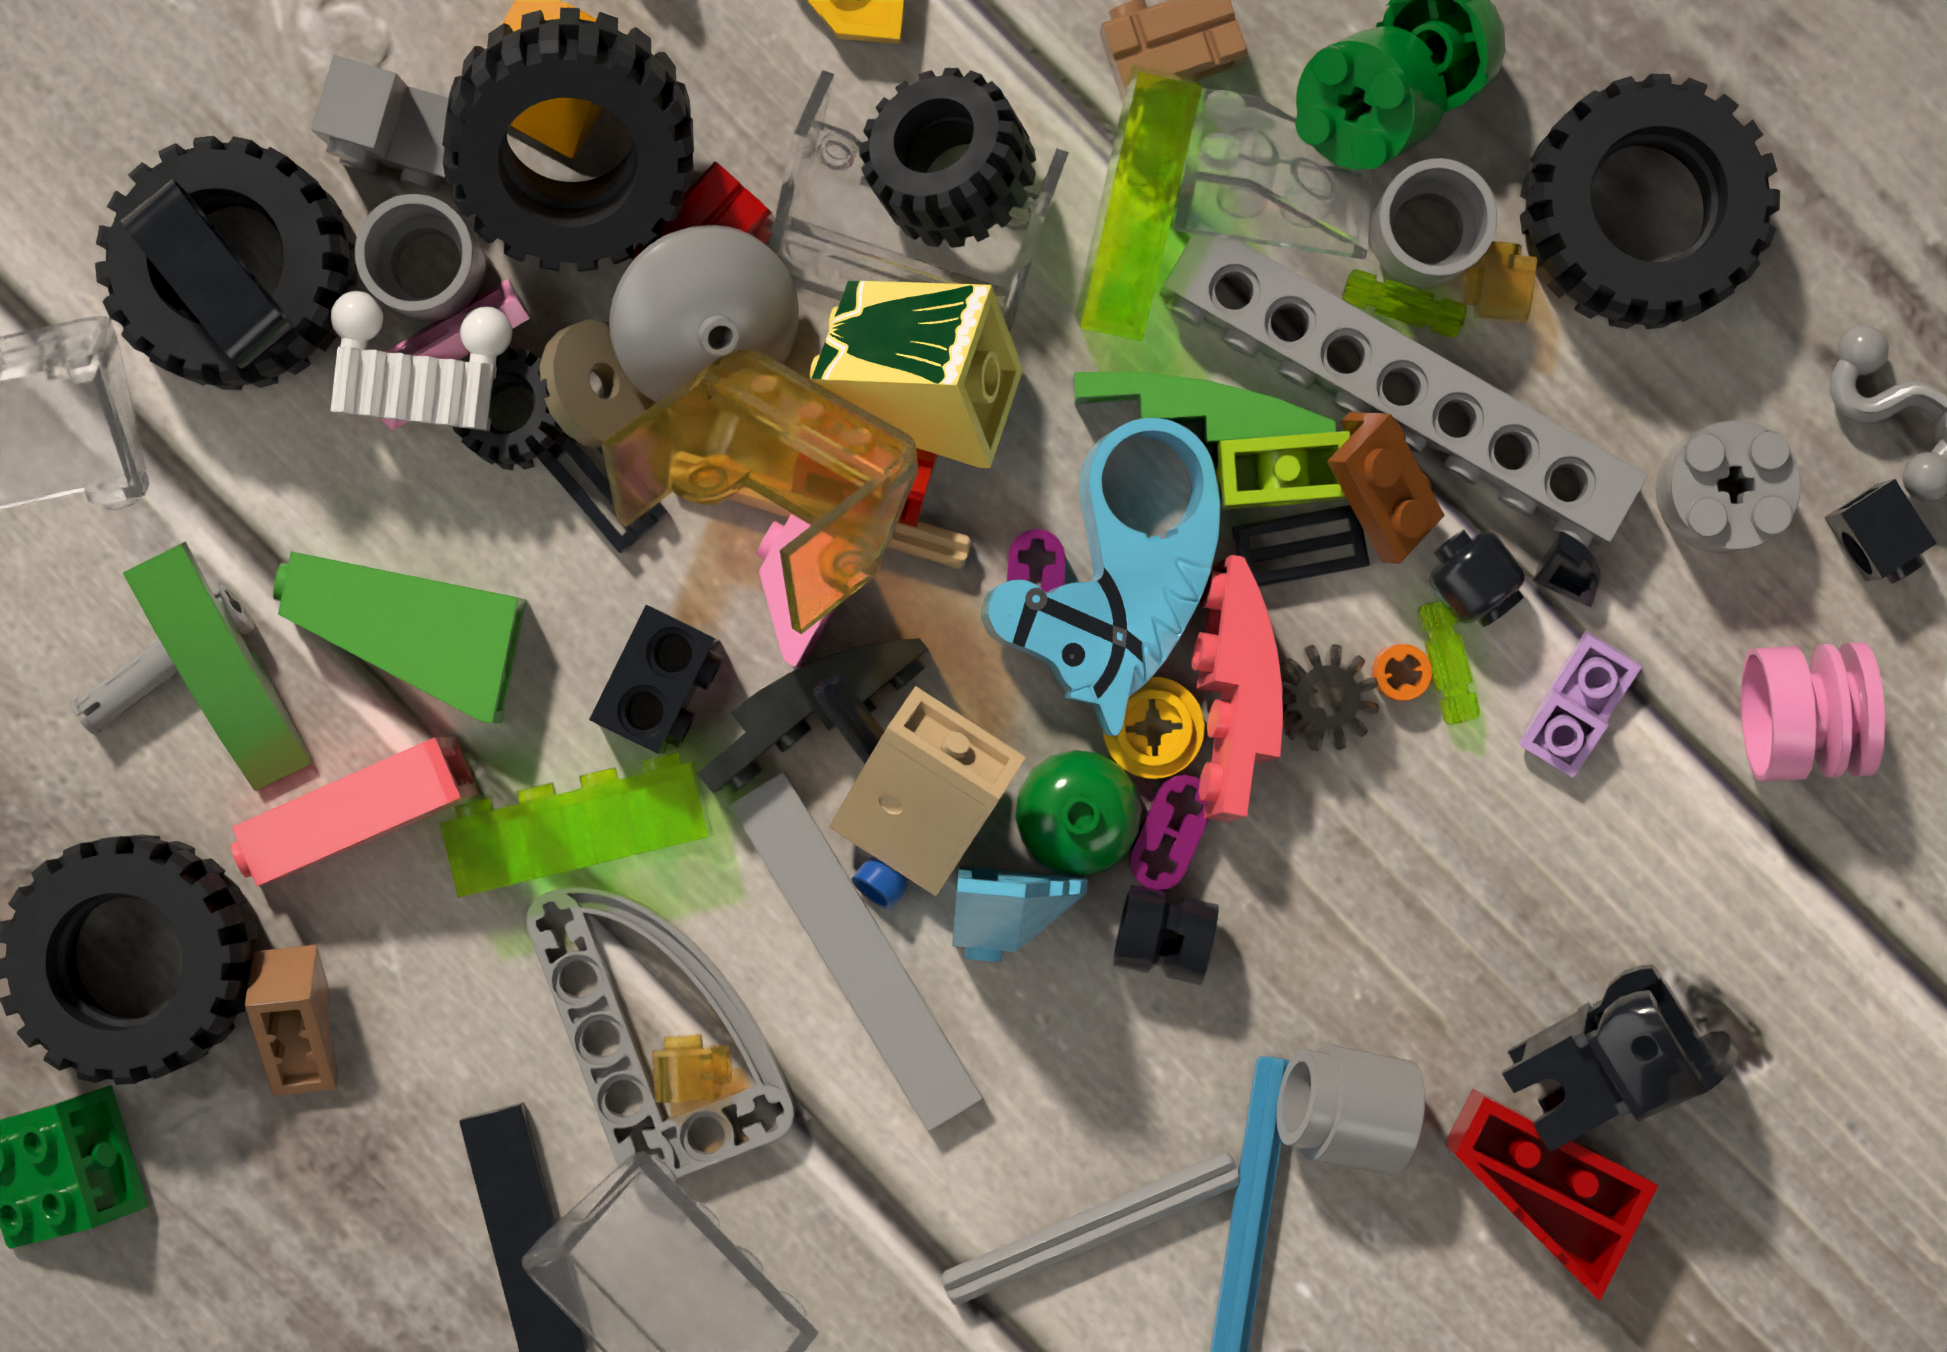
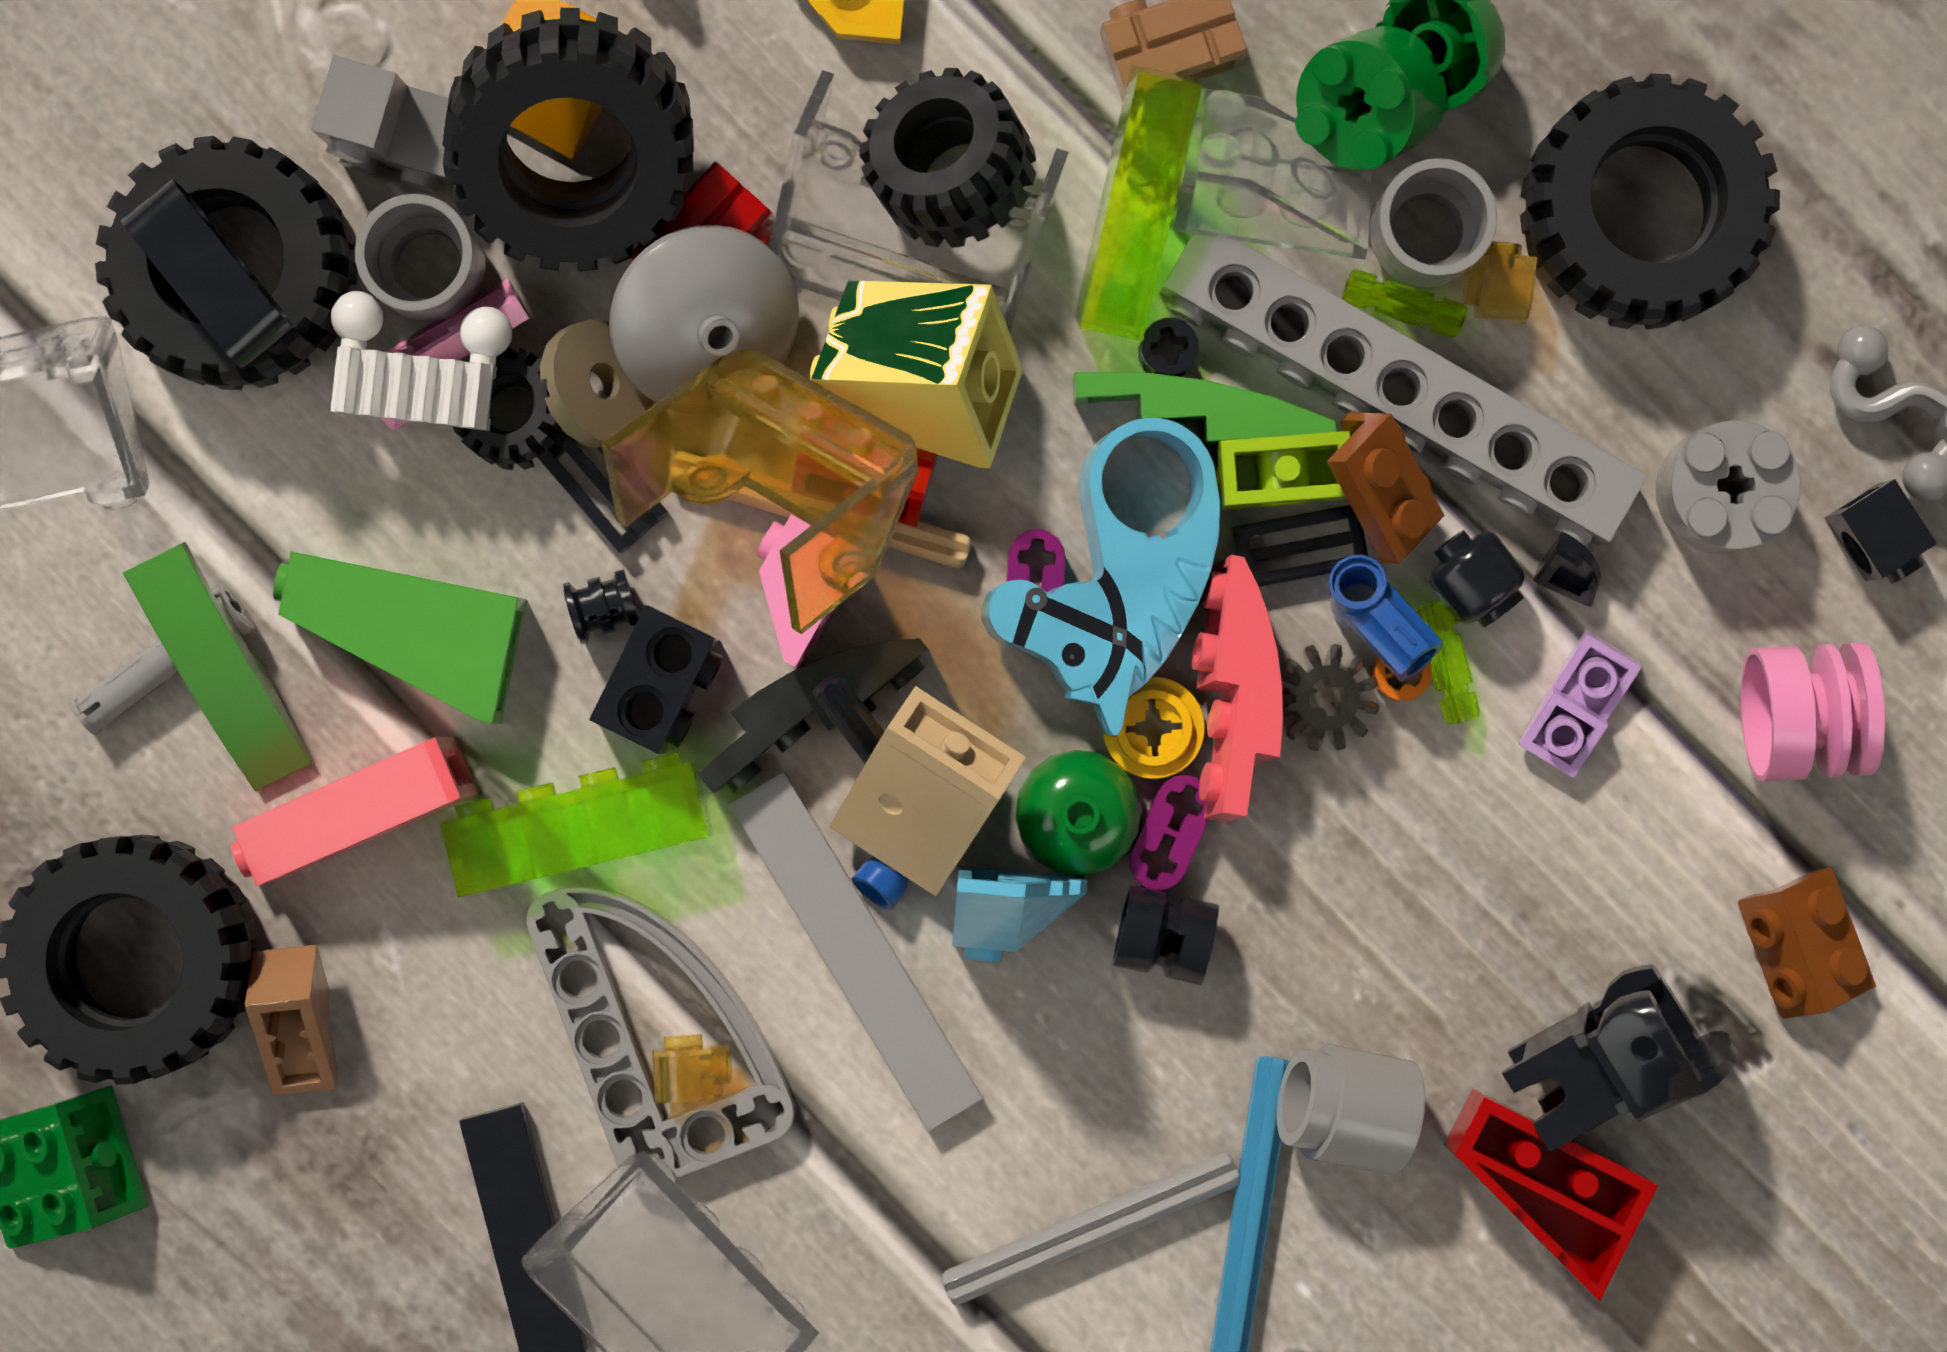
(600, 605): none -> black bush
(1179, 333): none -> black bush
(1384, 620): none -> blue piece
(1807, 945): none -> dark orange bracket

